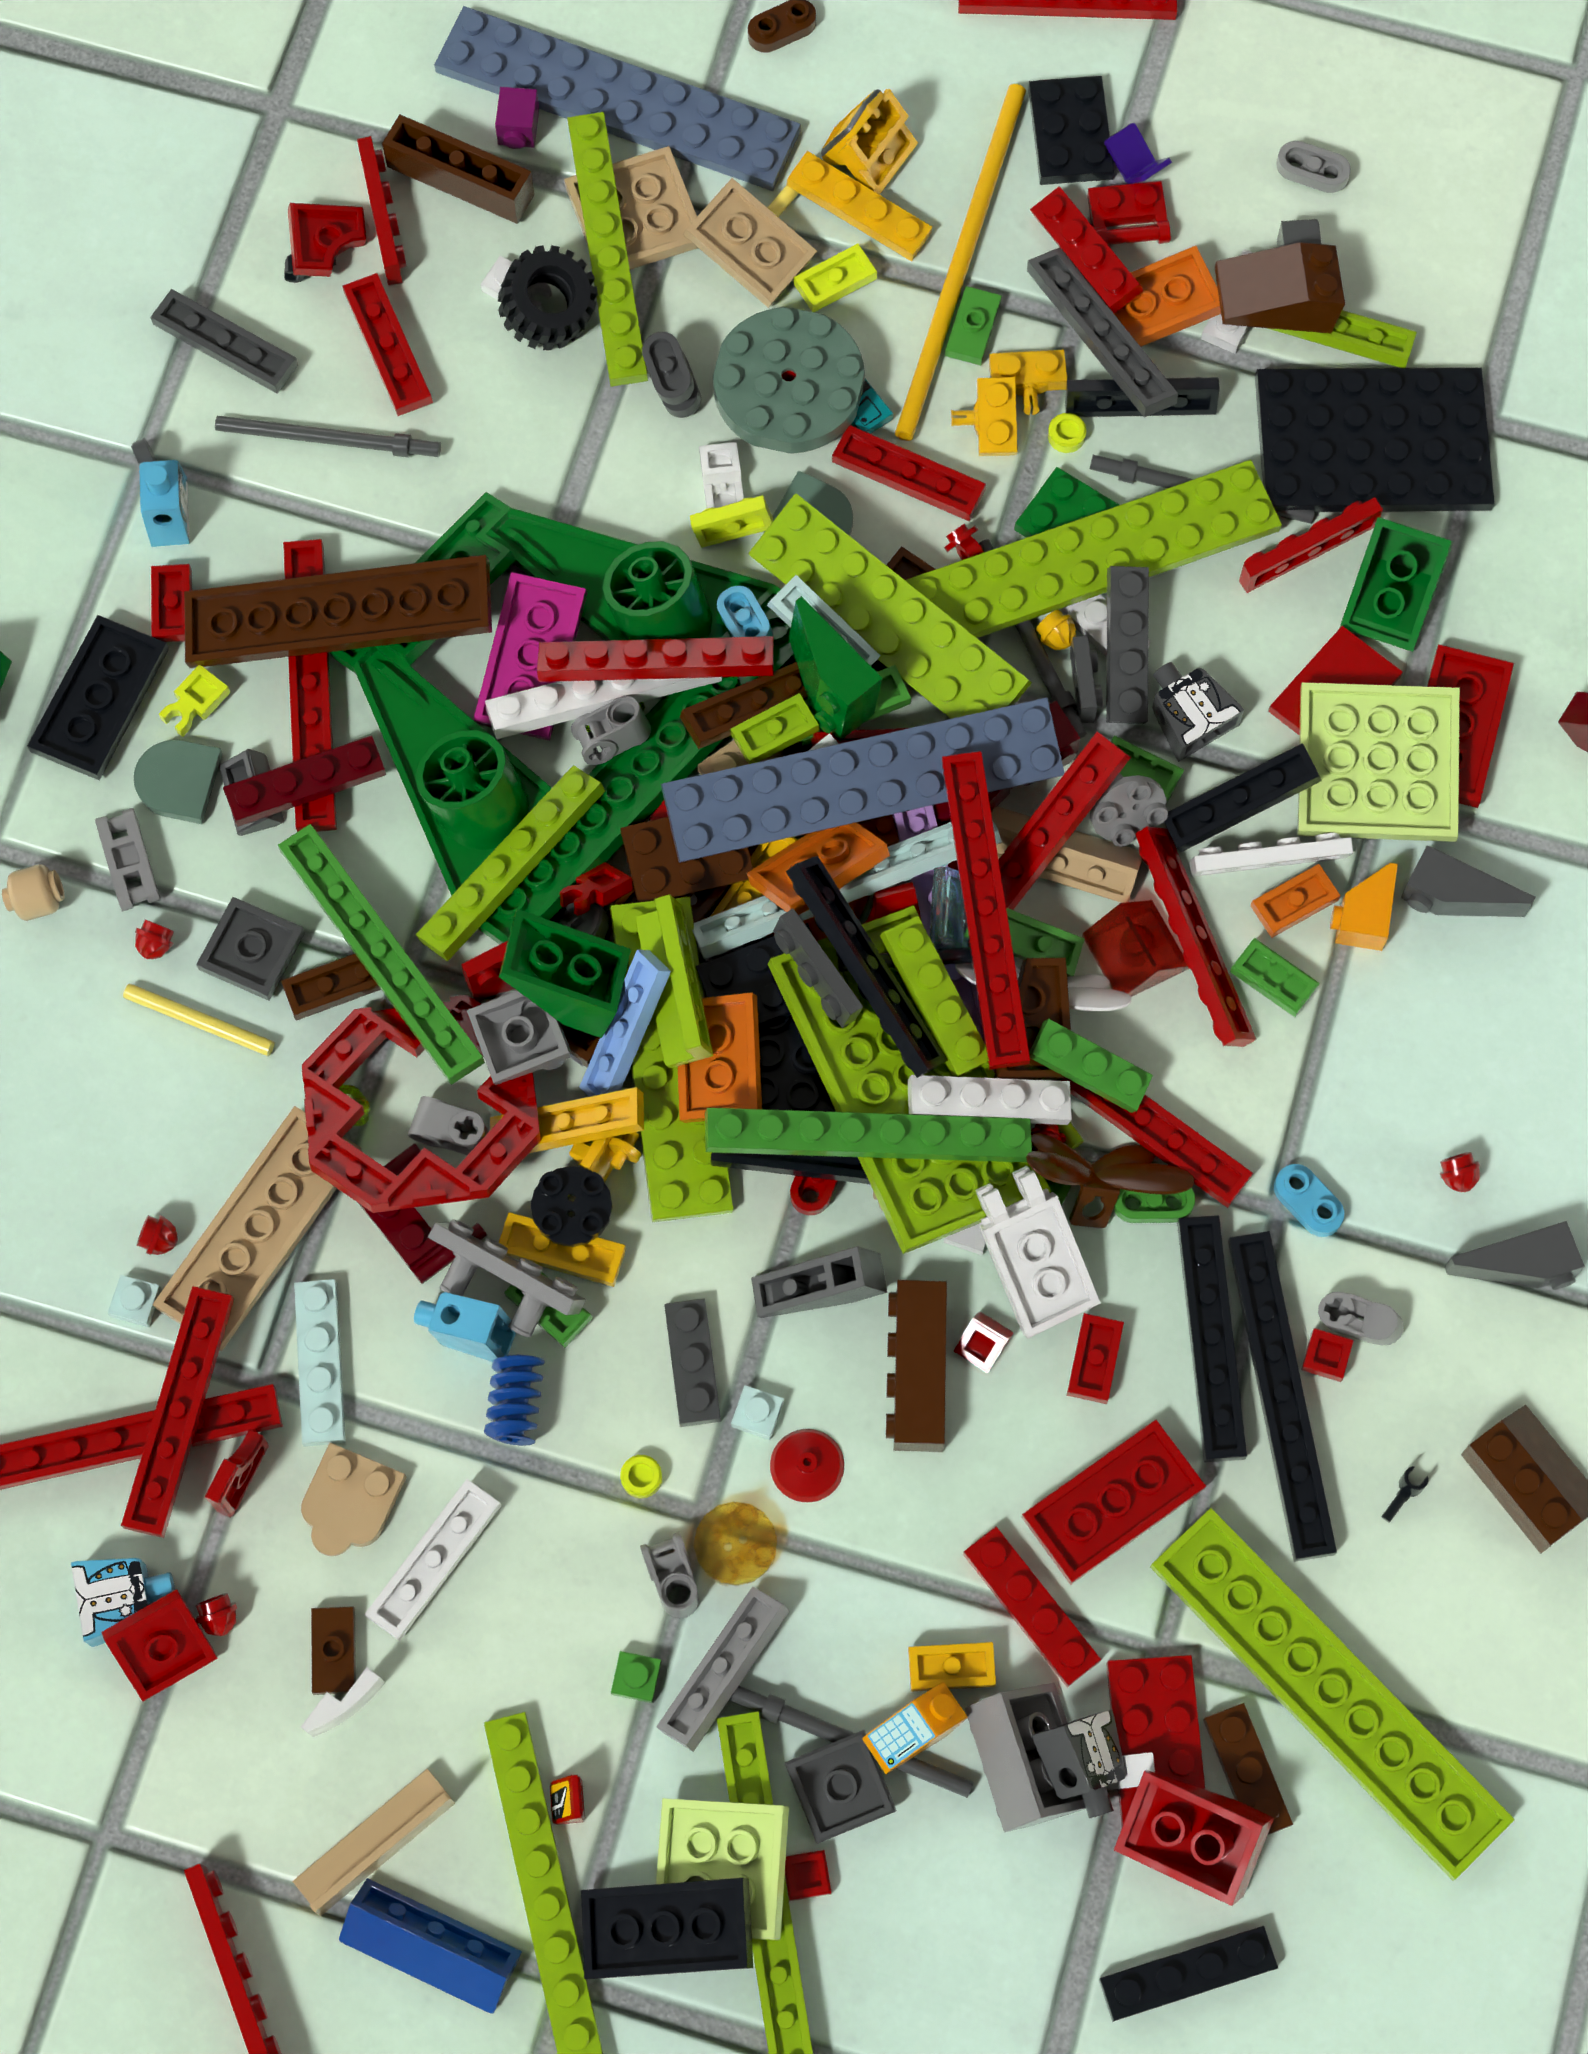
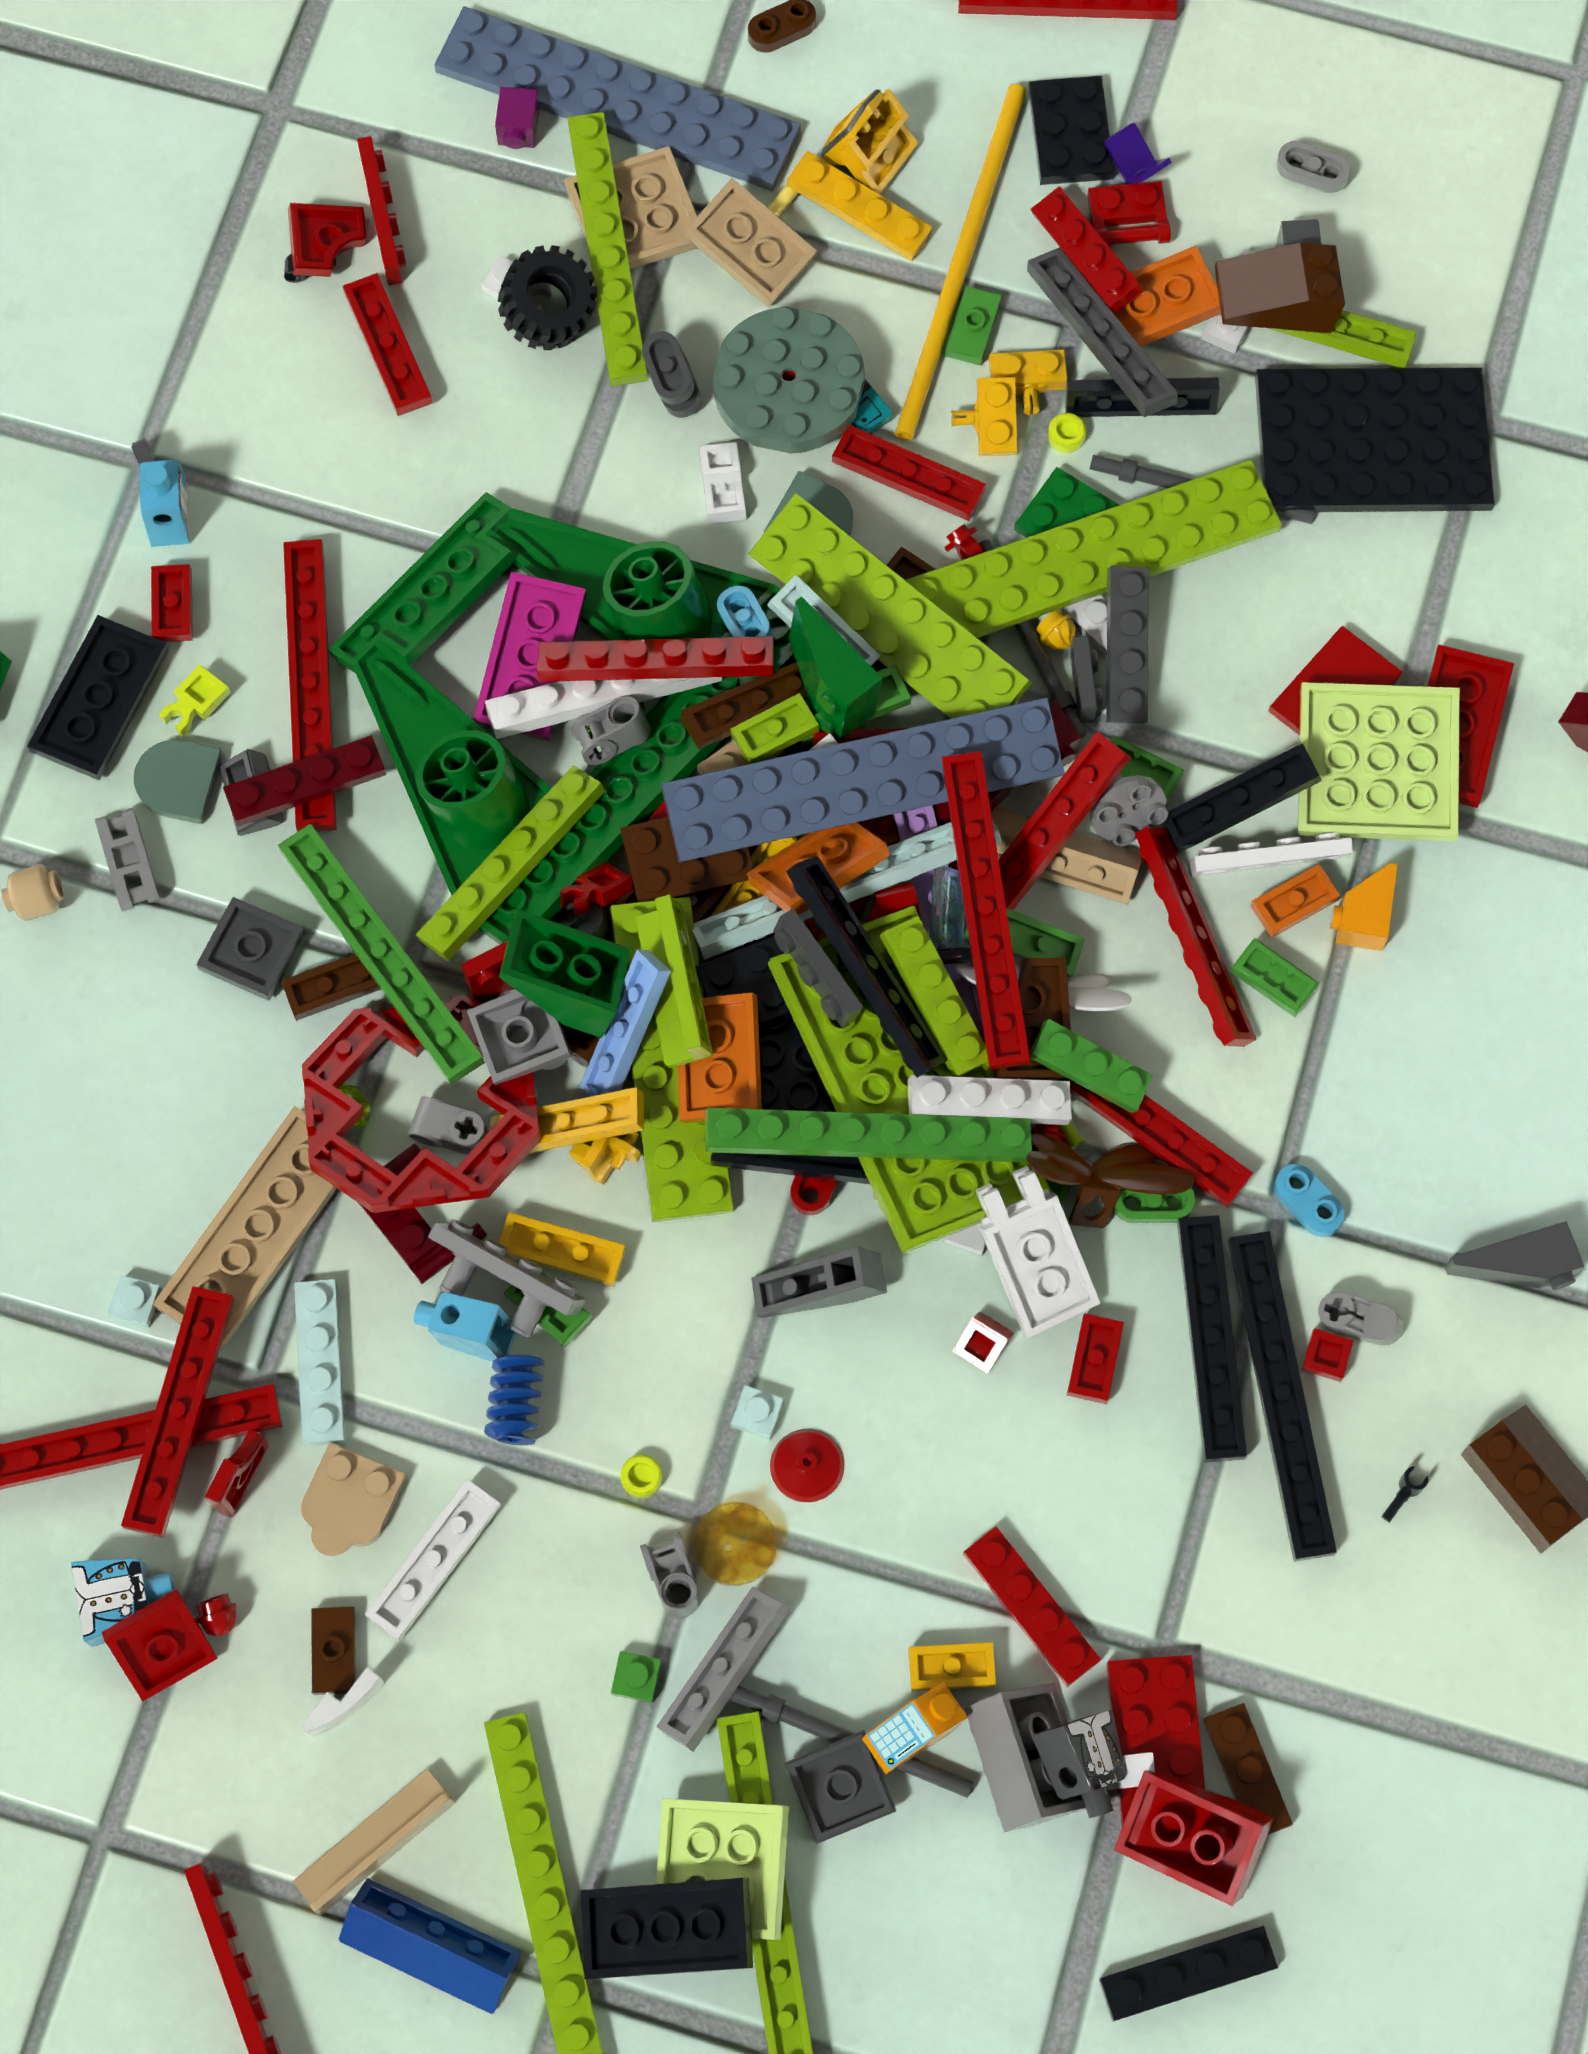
(153, 940): red plate -> none
(157, 1235): red plate -> none
(198, 1019): light yellow bar -> none
(224, 341): dark grey plate -> none
(338, 611): reddish brown plate -> none
(400, 445): dark grey bar -> none
(458, 168): reddish brown brick -> none
(567, 1800): slope -> none
(591, 1206): black plate -> none
(692, 1362): dark grey plate -> none
(731, 521): neon yellow plate -> none
(807, 1875): red tile -> none
(835, 278): neon yellow plate -> none
(919, 1366): reddish brown brick -> none
(1113, 1502): red plate -> none
(1134, 947): clear red slope -> none
(1193, 709): torso -> none
(1320, 538): red plate -> none
(1332, 1694): lime plate -> none
(1396, 584): green slope -> none
(1457, 889): dark grey slope -> none
(1460, 1172): red plate -> none

